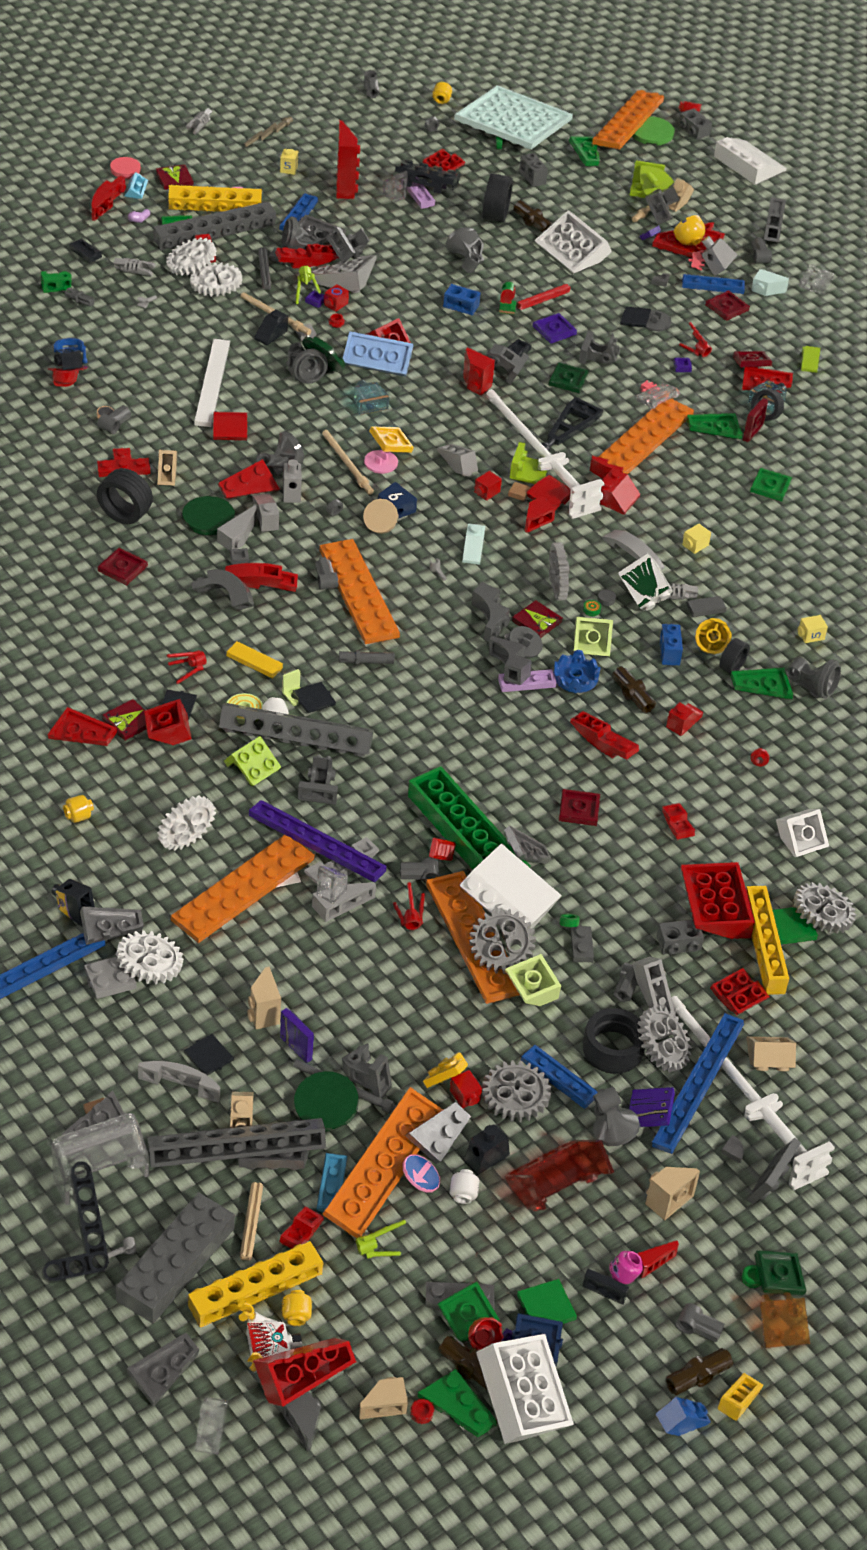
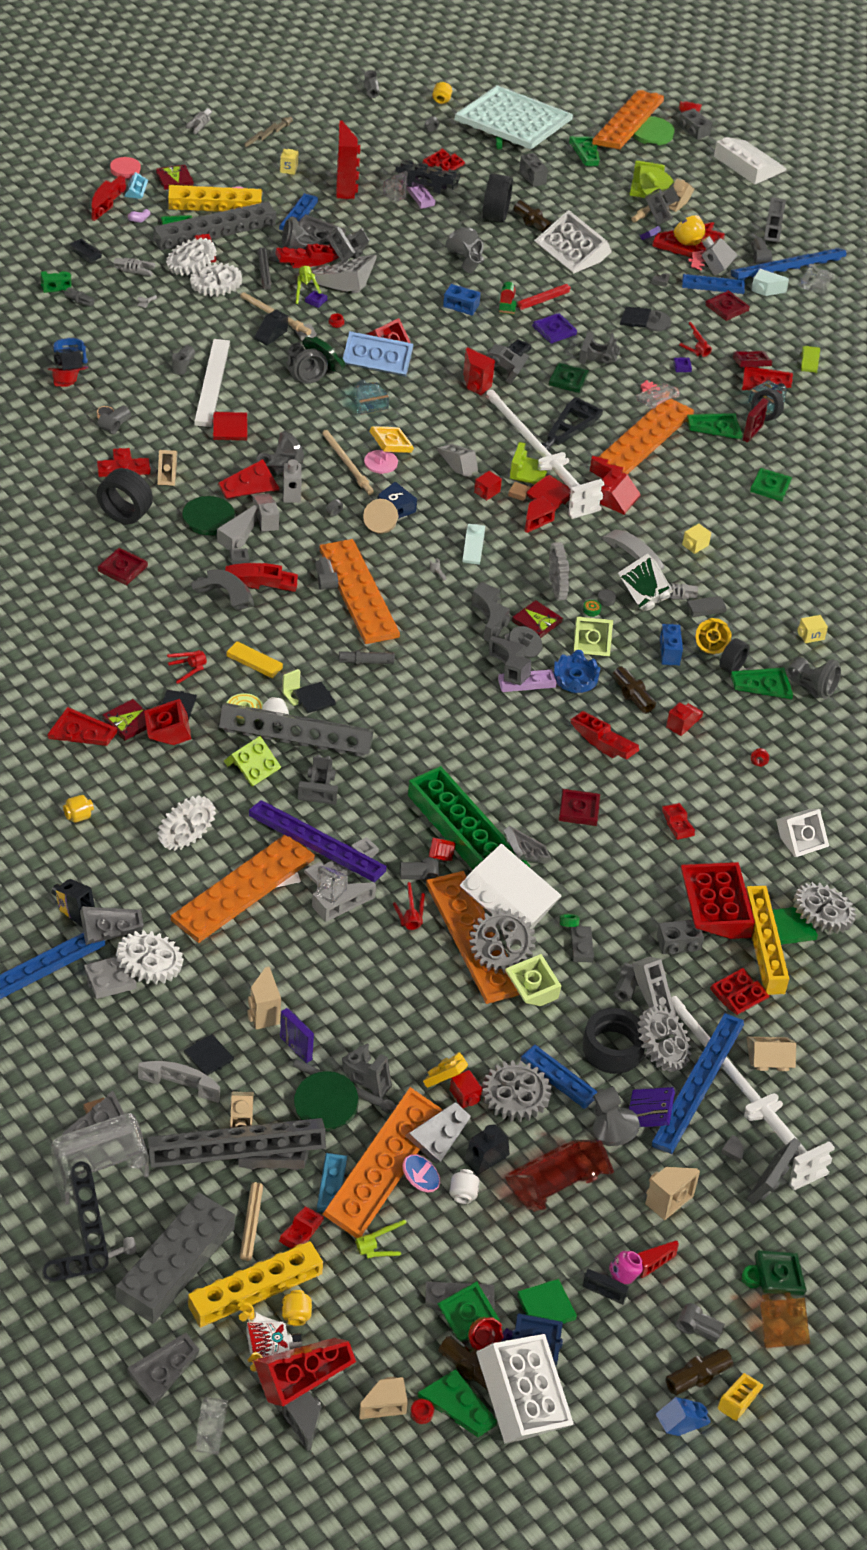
(182, 359): none -> dark grey piece
(336, 297): red brick -> none
(793, 263): none -> blue plate

